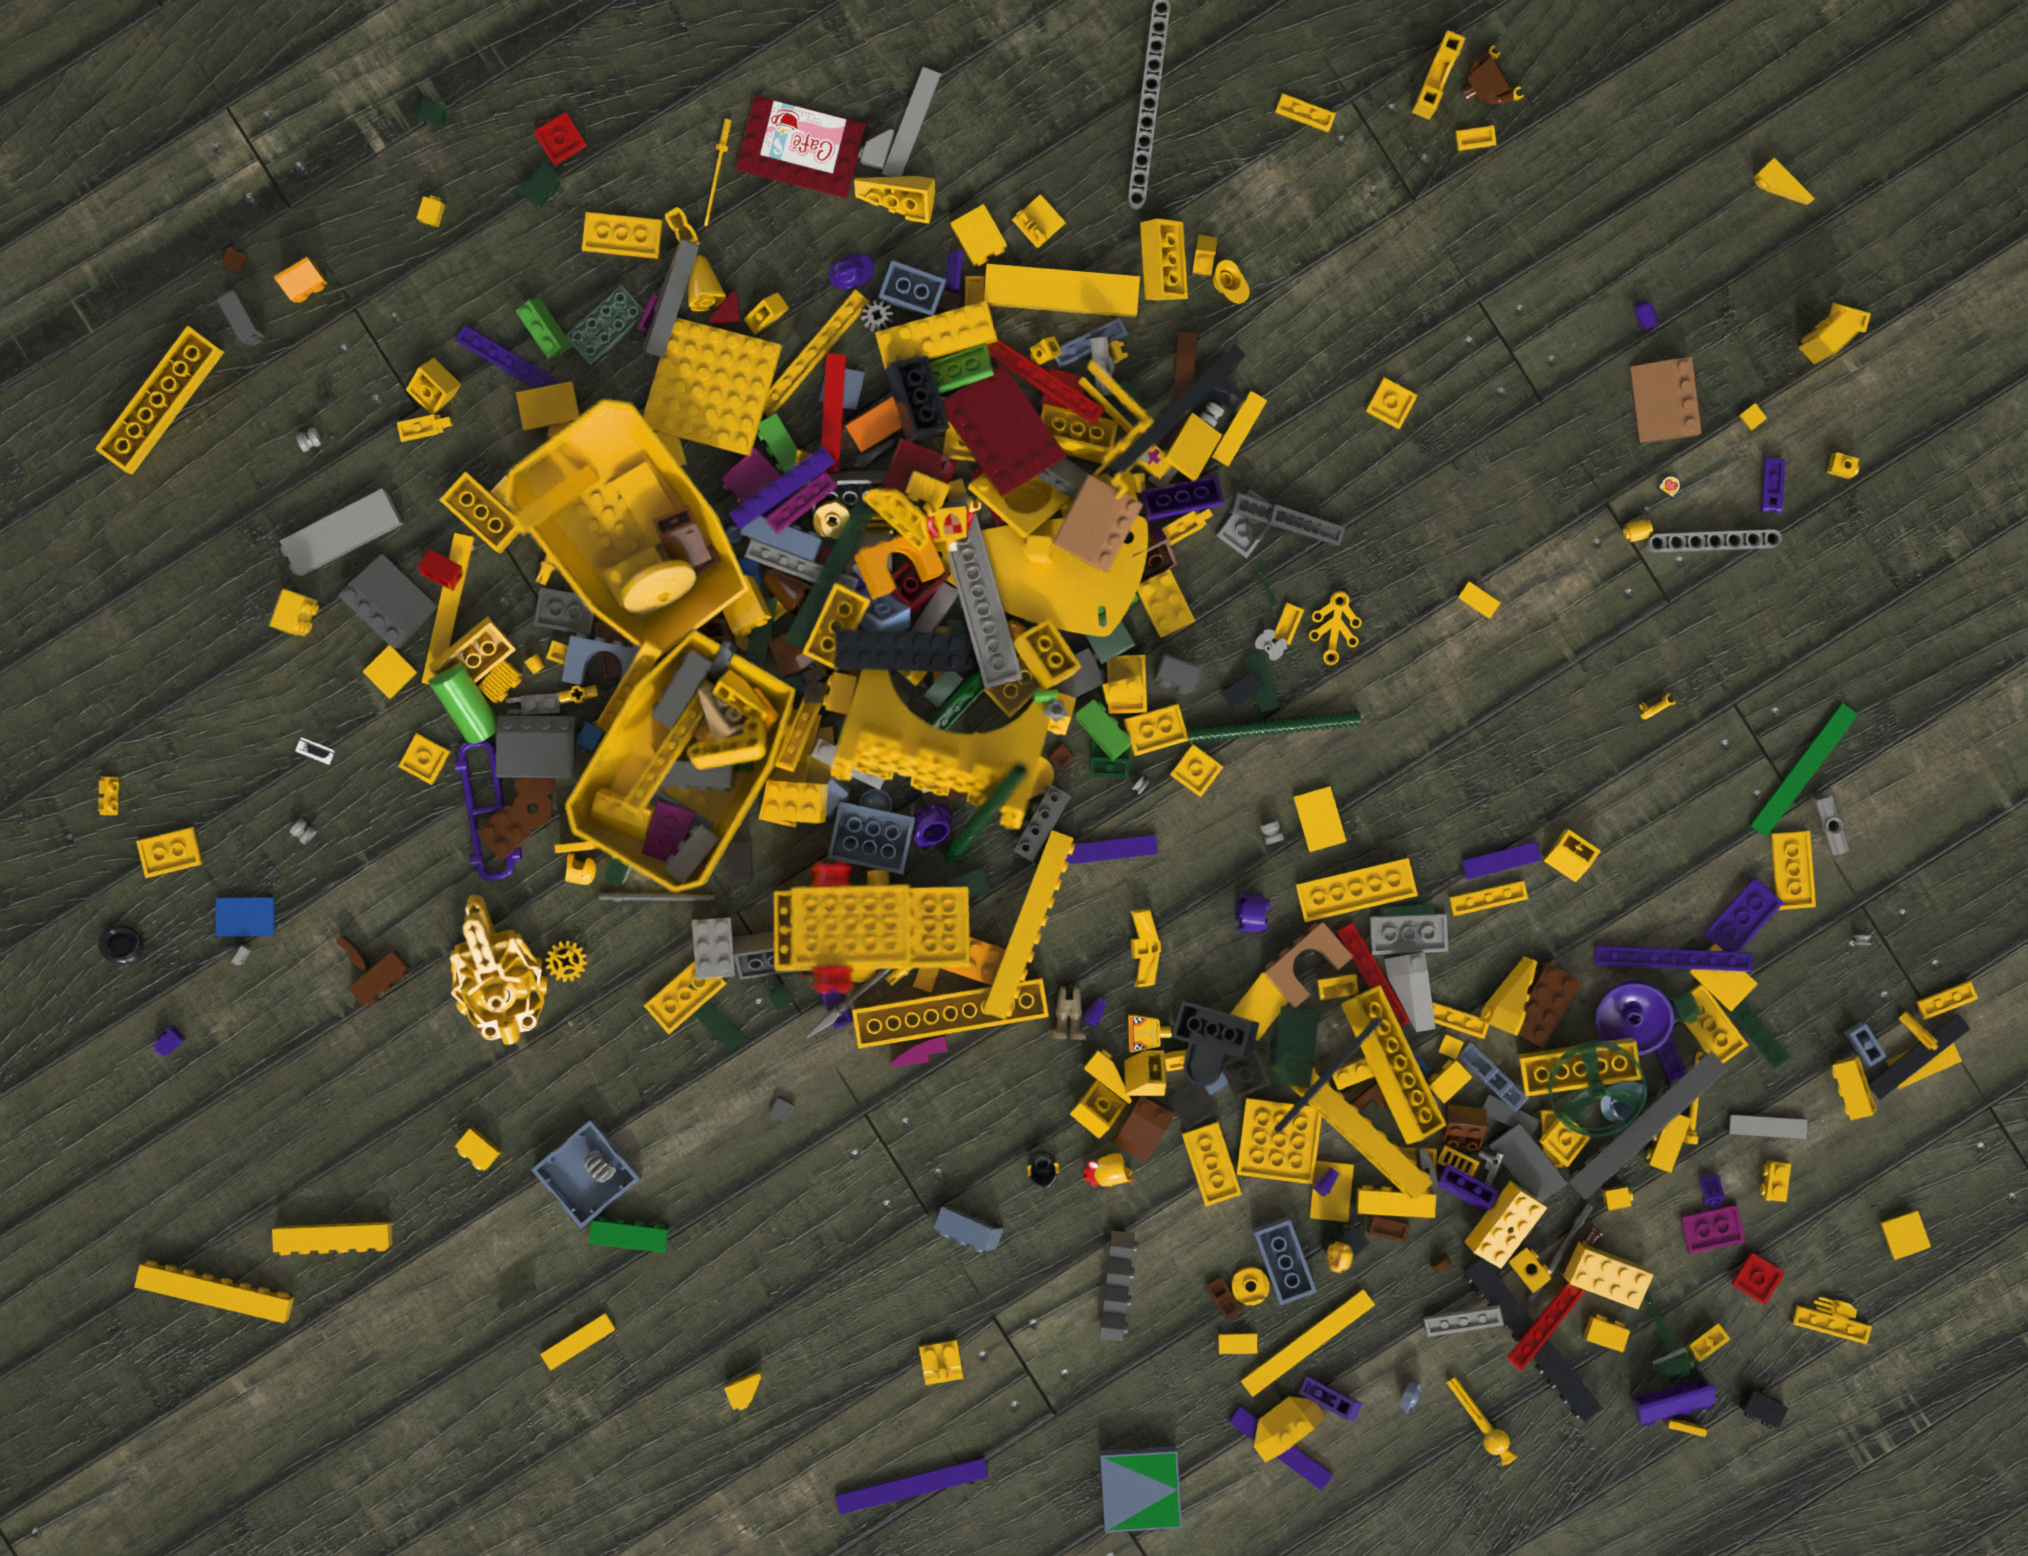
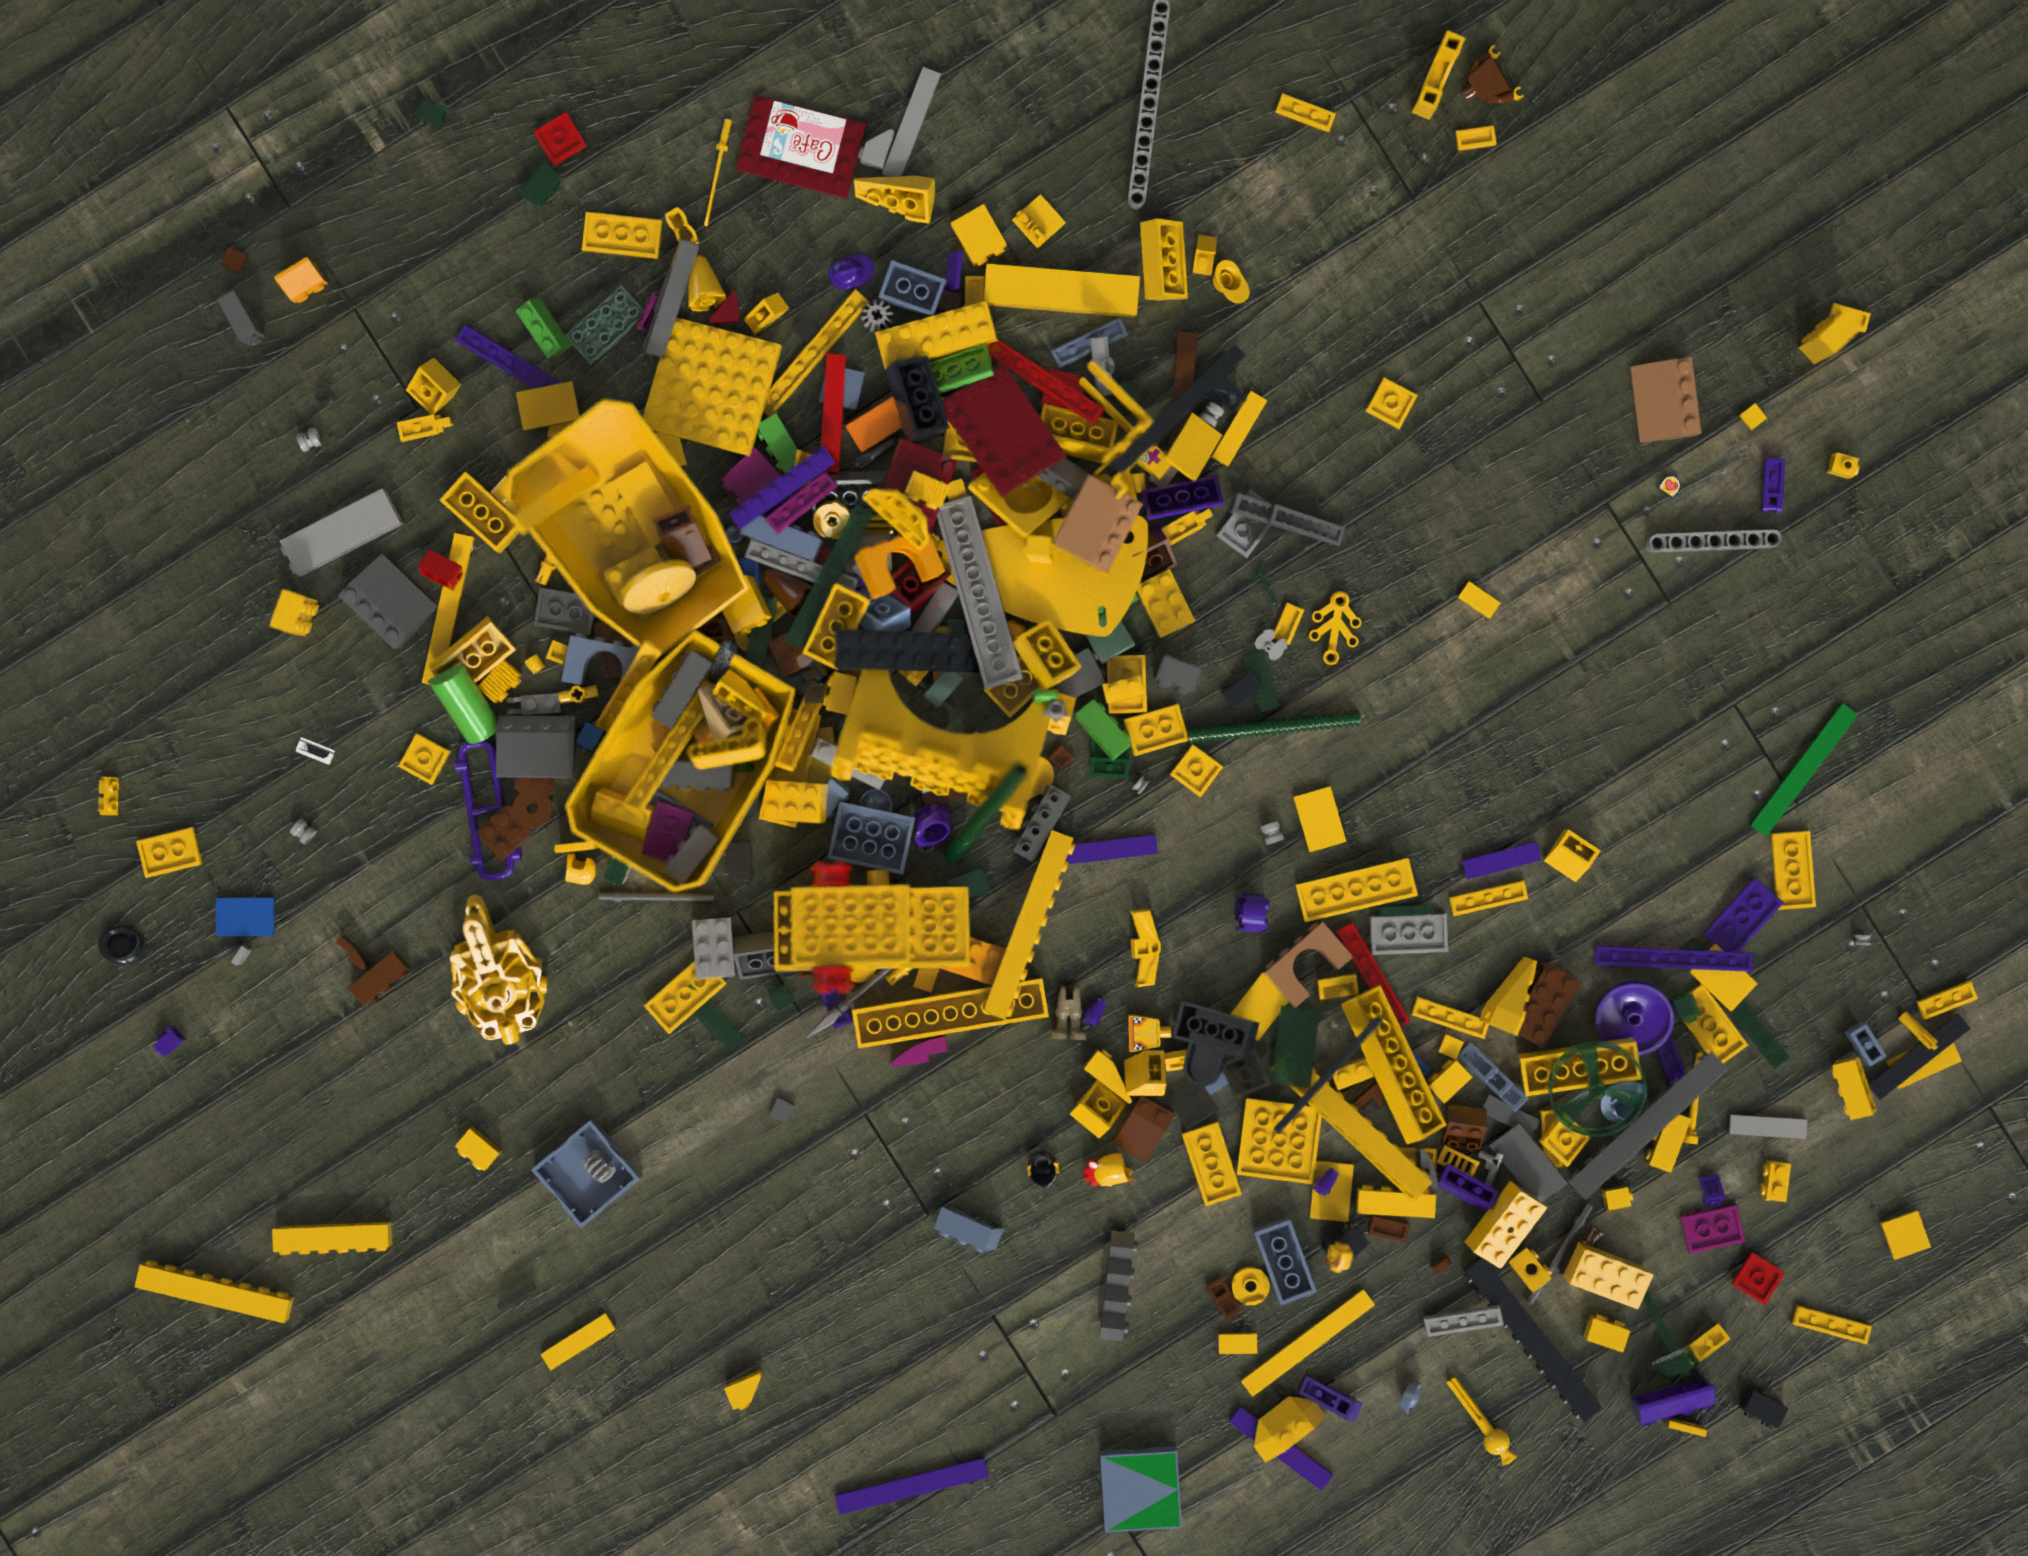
(159, 400): yellow brick -> none
(390, 671): yellow tile -> none
(431, 211): yellow brick -> none
(578, 966): yellow gear -> none
(628, 1234): green brick -> none
(941, 1362): yellow hinge -> none
(950, 523): torso -> none
(958, 703): green tile -> none
(1042, 352): yellow brick -> none
(1115, 351): yellow tile -> none
(1411, 983): light grey wedge -> none
(1544, 1325): red tile -> none
(1638, 530): yellow brick -> none
(1646, 314): dark purple brick -> none
(1652, 710): yellow piece -> none
(1779, 181): yellow slope -> none
(1835, 838): light grey piece -> none
(1838, 1308): yellow piece -> none

